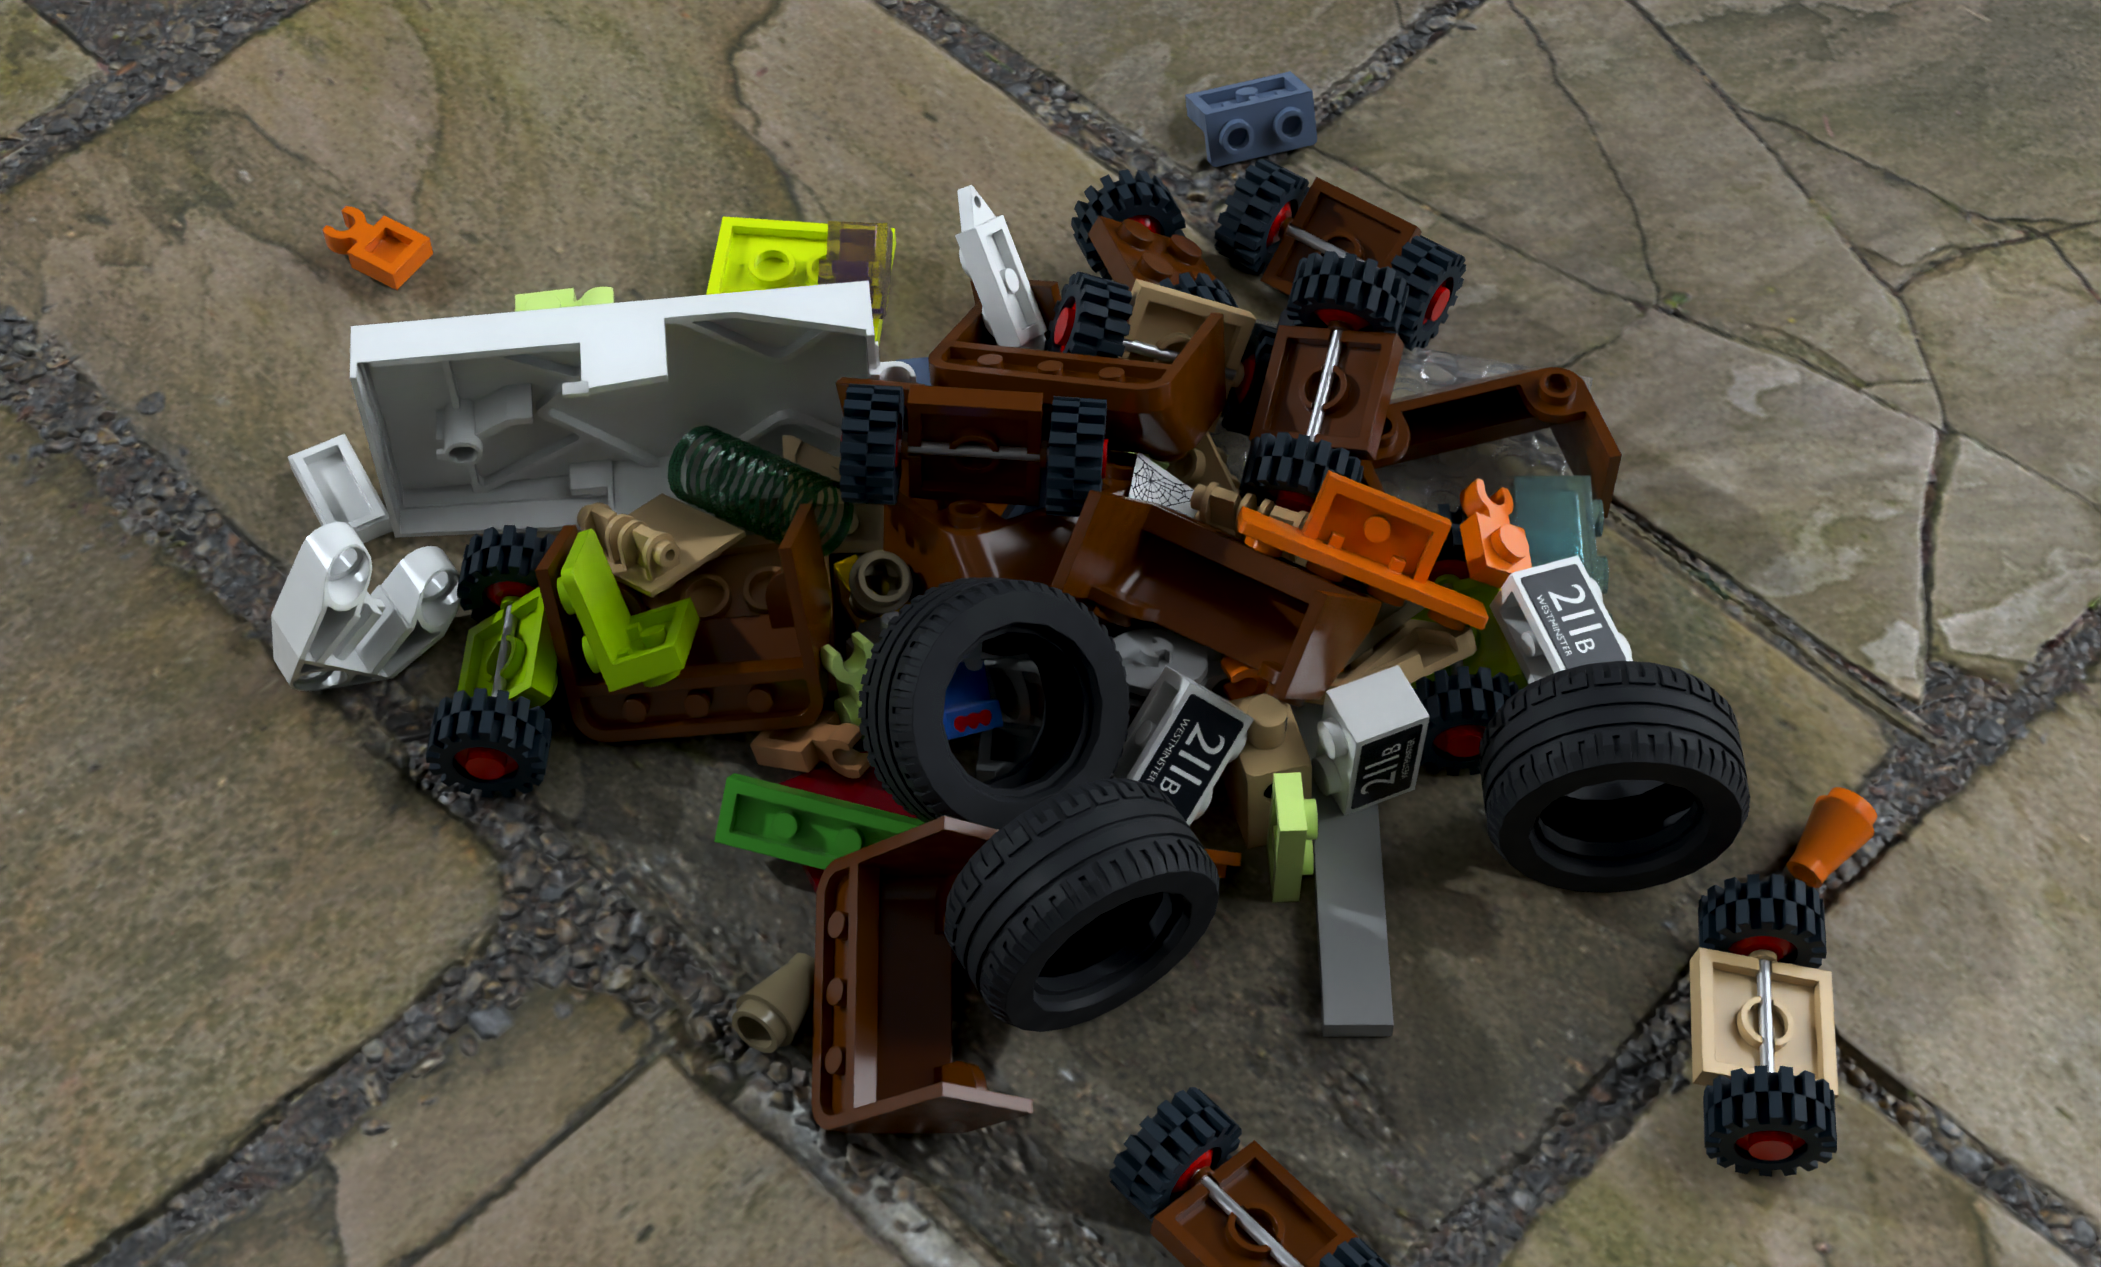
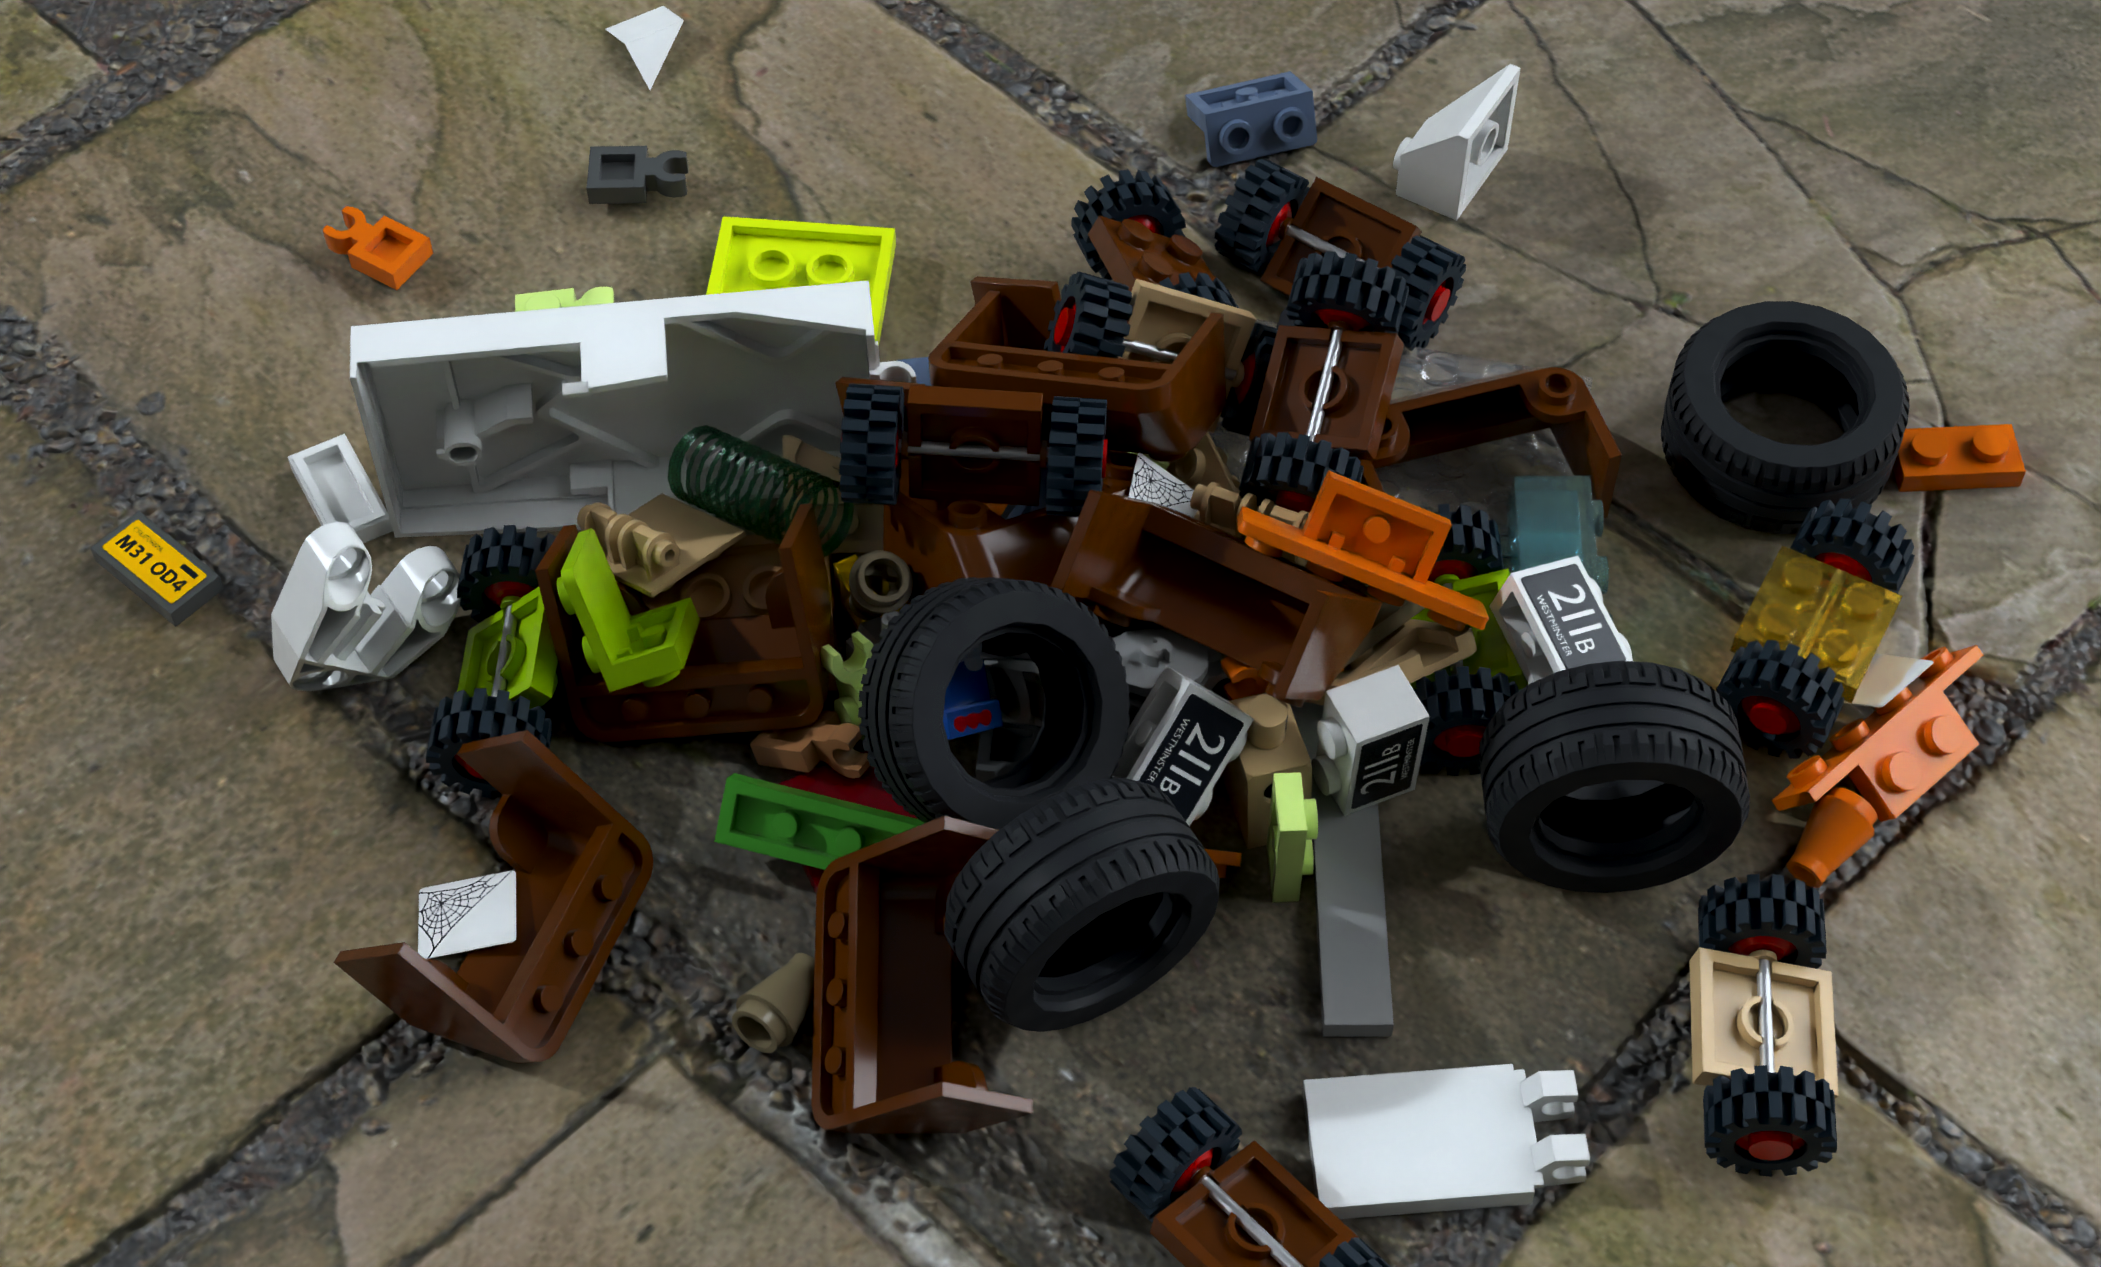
(157, 568): none -> tile
(467, 915): none -> white sticker
(575, 890): none -> reddish brown windscreen
(627, 174): none -> dark grey plate
(649, 39): none -> white sticker
(860, 254): brick -> none
(998, 275): white plate -> none
(1439, 1139): none -> white tile
(1458, 146): none -> white slope
(1489, 540): orange plate -> none
(1793, 352): none -> black tyre
(1815, 627): none -> plate
(1887, 678): none -> white sticker
(1895, 749): none -> orange bracket
(1958, 458): none -> orange plate

